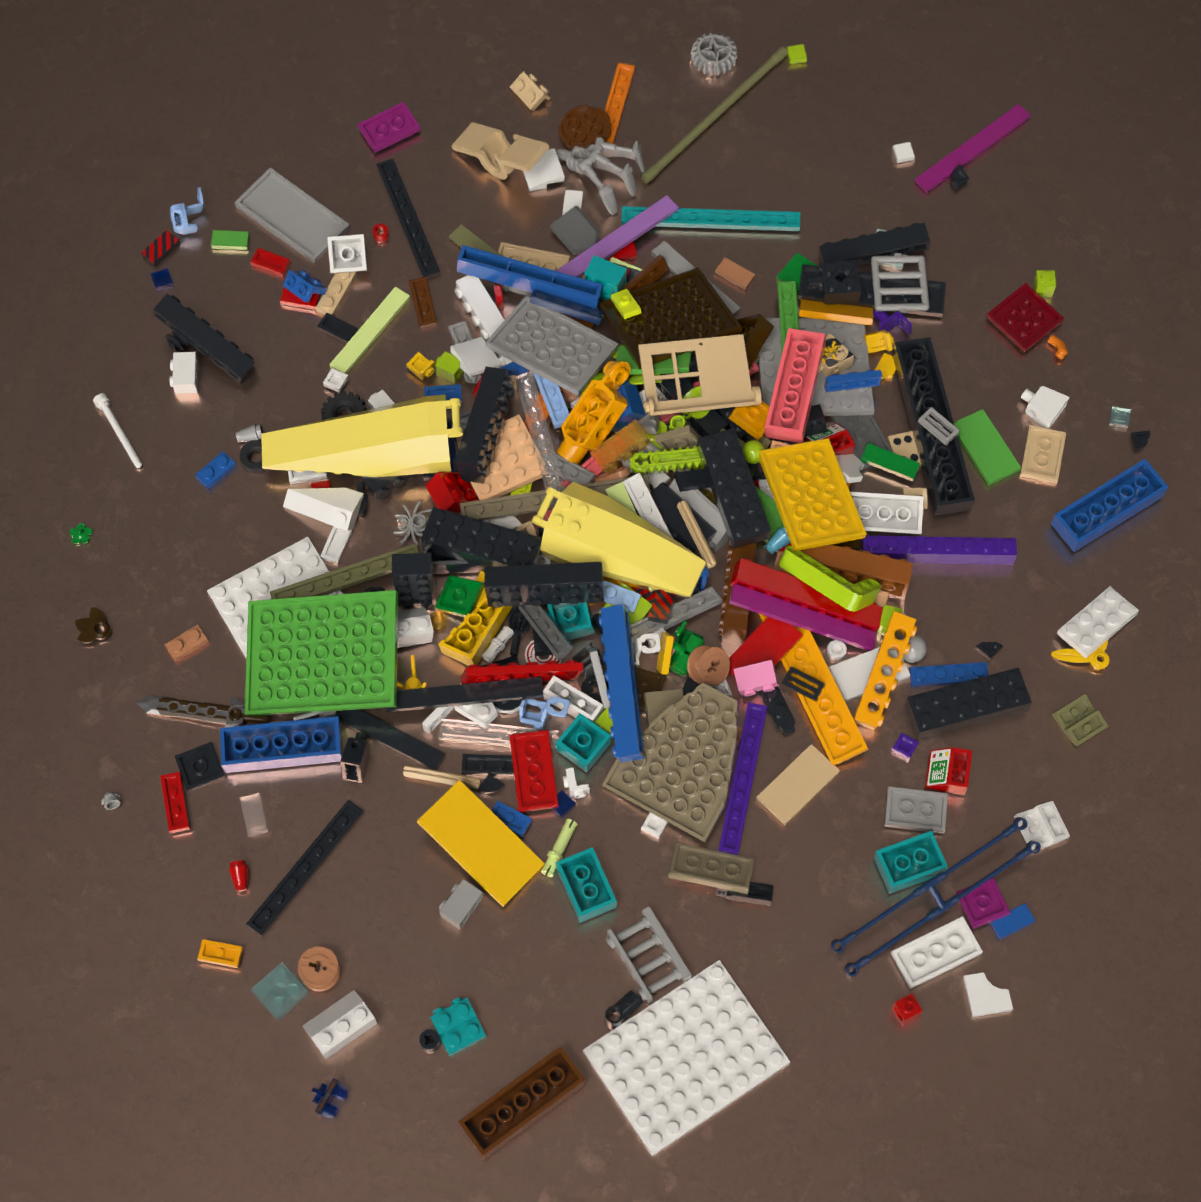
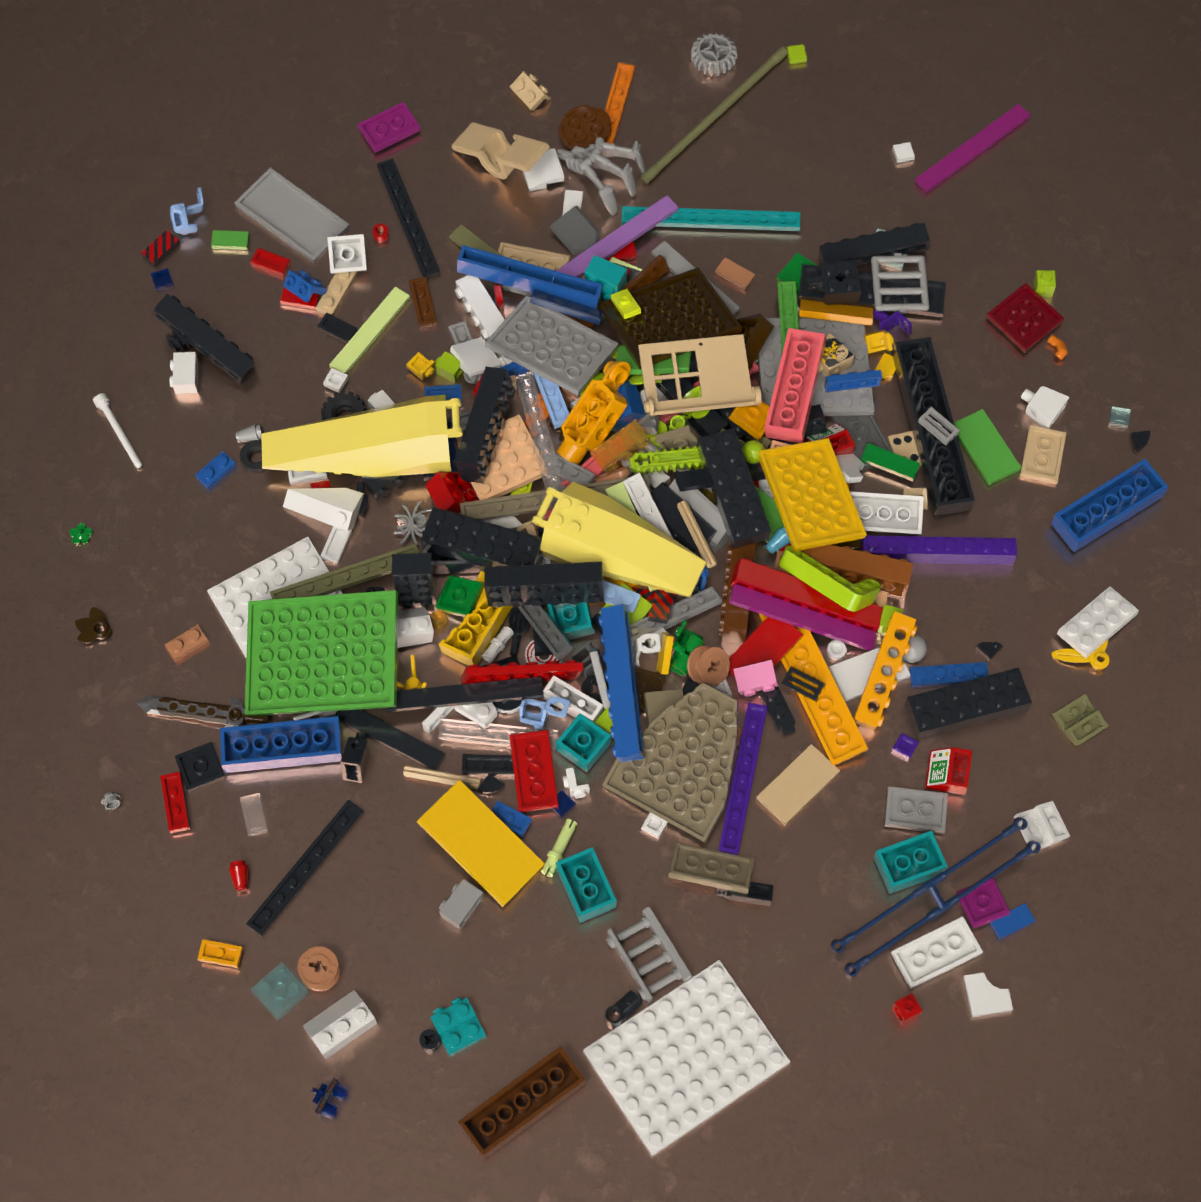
(958, 177): black tile -> none

